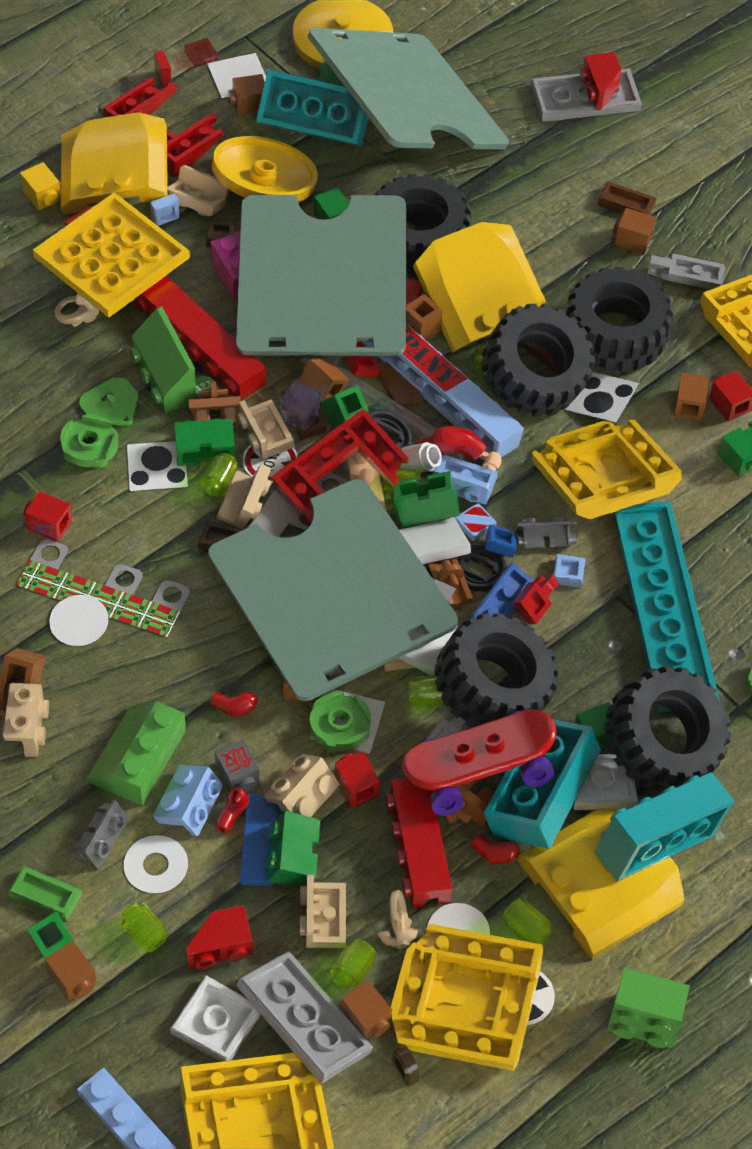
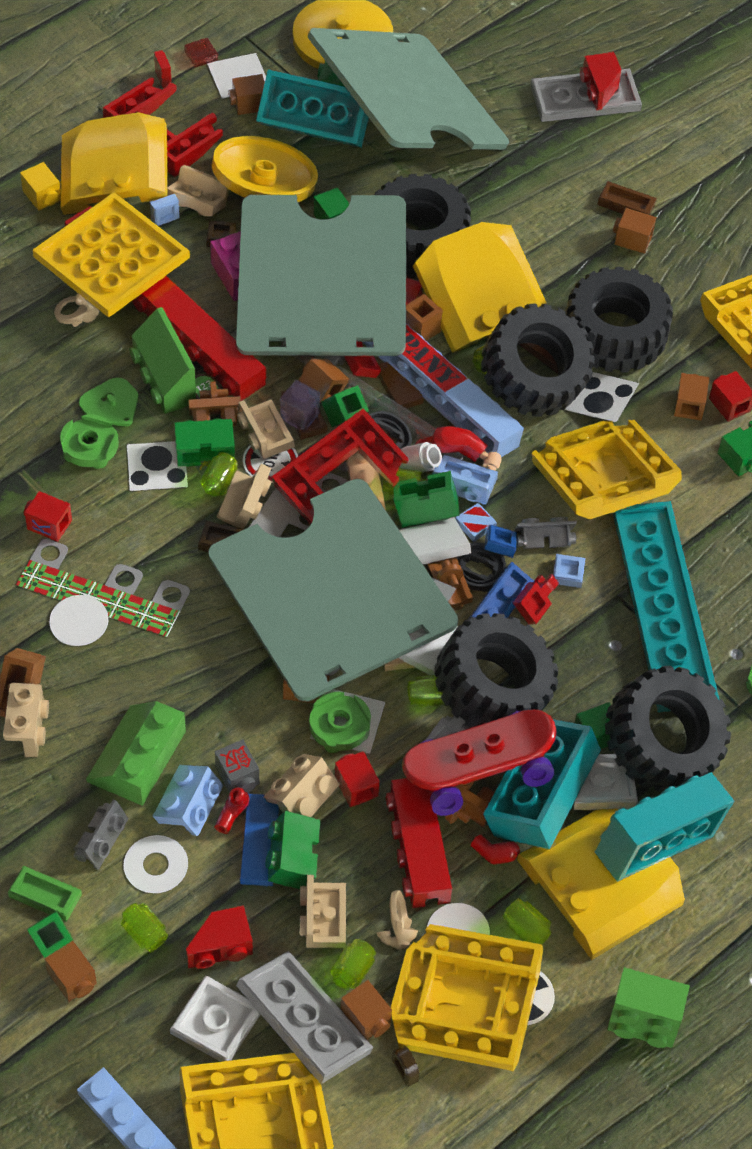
(235, 706): red arm -> none
(687, 271): light grey hinge -> none

